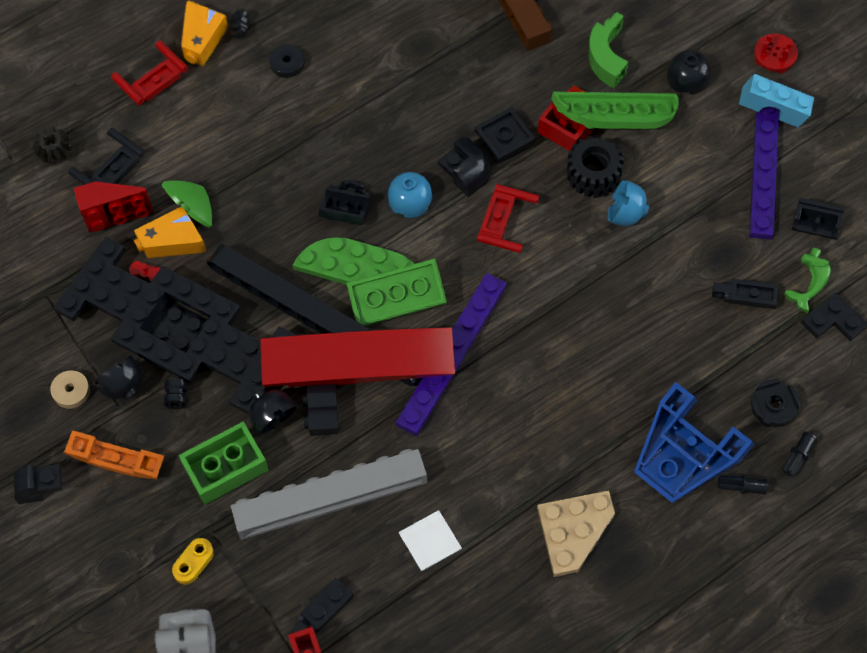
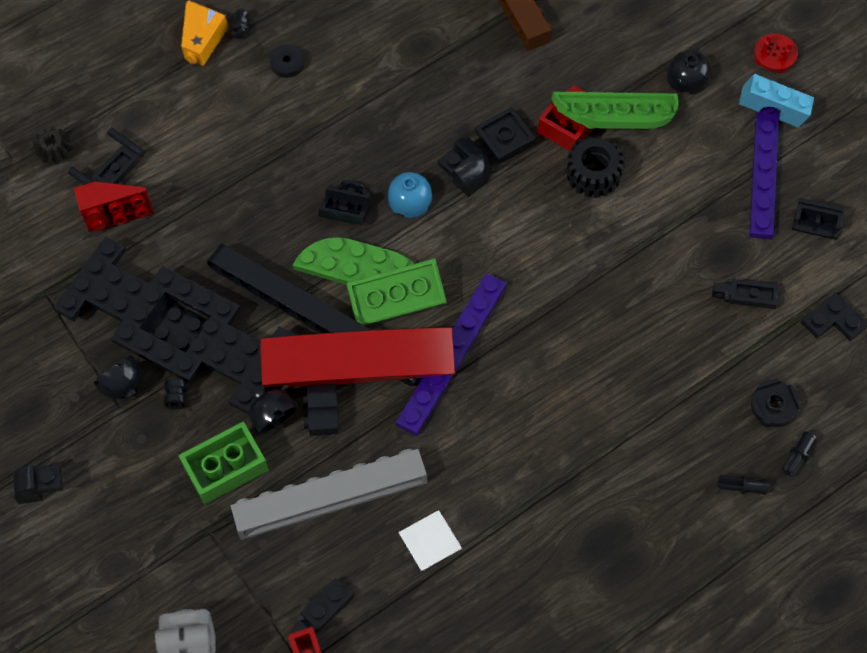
(76, 396): tan piece -> none
(113, 457): orange slope -> none
(142, 270): red piece -> none
(156, 79): red plate -> none
(169, 236): light orange slope -> none
(192, 199): bright green brick -> none
(193, 560): yellow plate -> none
(499, 214): red plate -> none
(574, 528): tan plate -> none
(603, 61): bright green arch -> none
(629, 204): dark azure cylinder -> none
(678, 455): blue wedge -> none
(820, 273): bright green animal -> none

